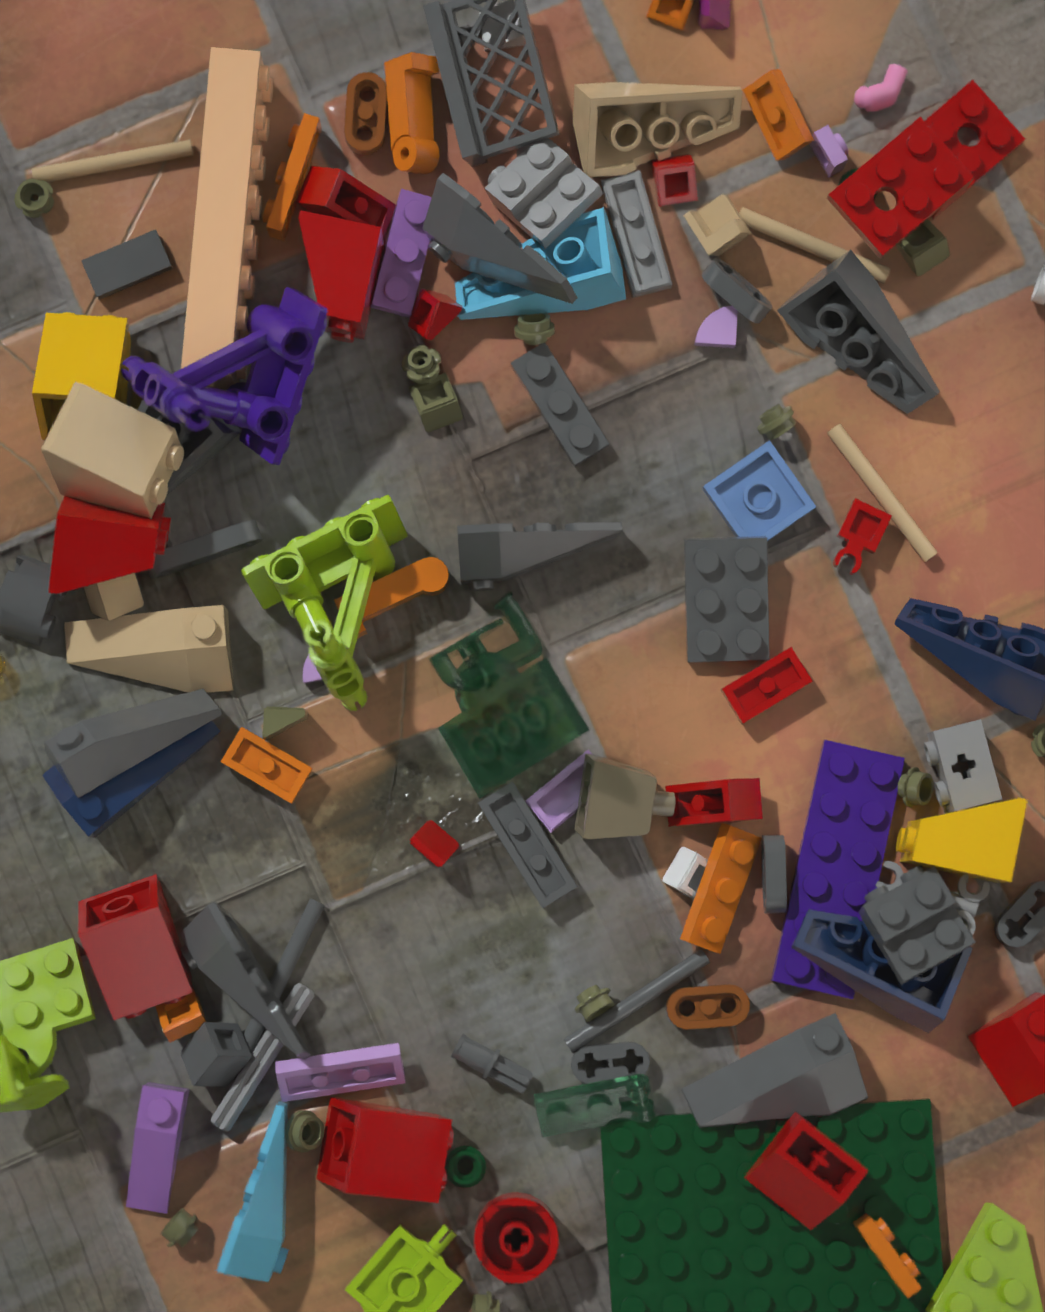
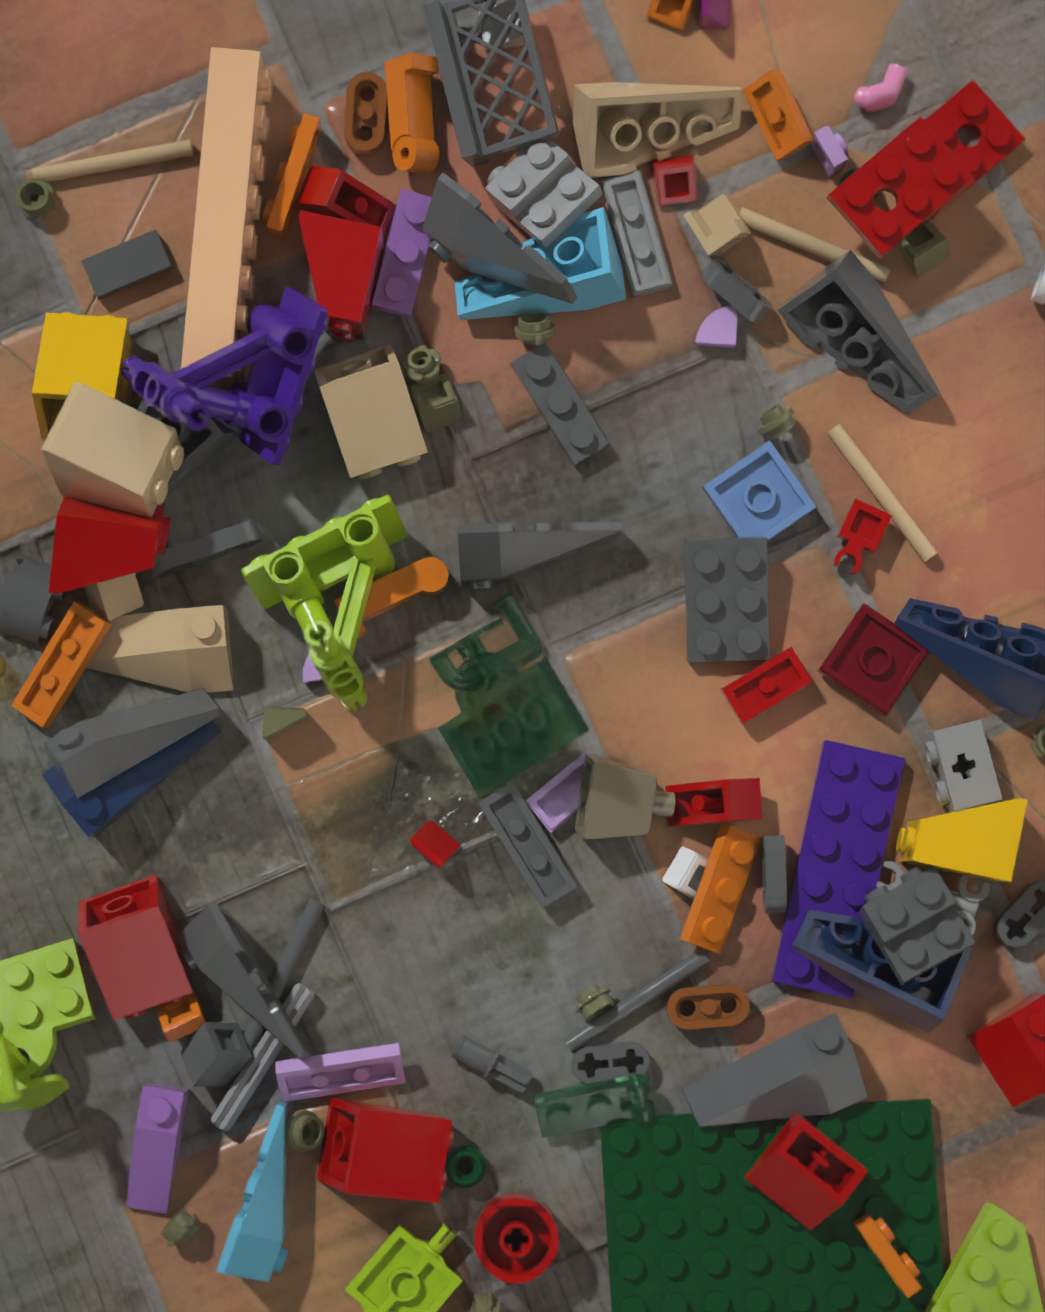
(61, 664): none -> orange plate
(266, 765): orange plate -> none
(371, 412): none -> tan slope
(432, 313): red slope -> none
(873, 660): none -> dark red plate
(915, 787): olive plate -> none

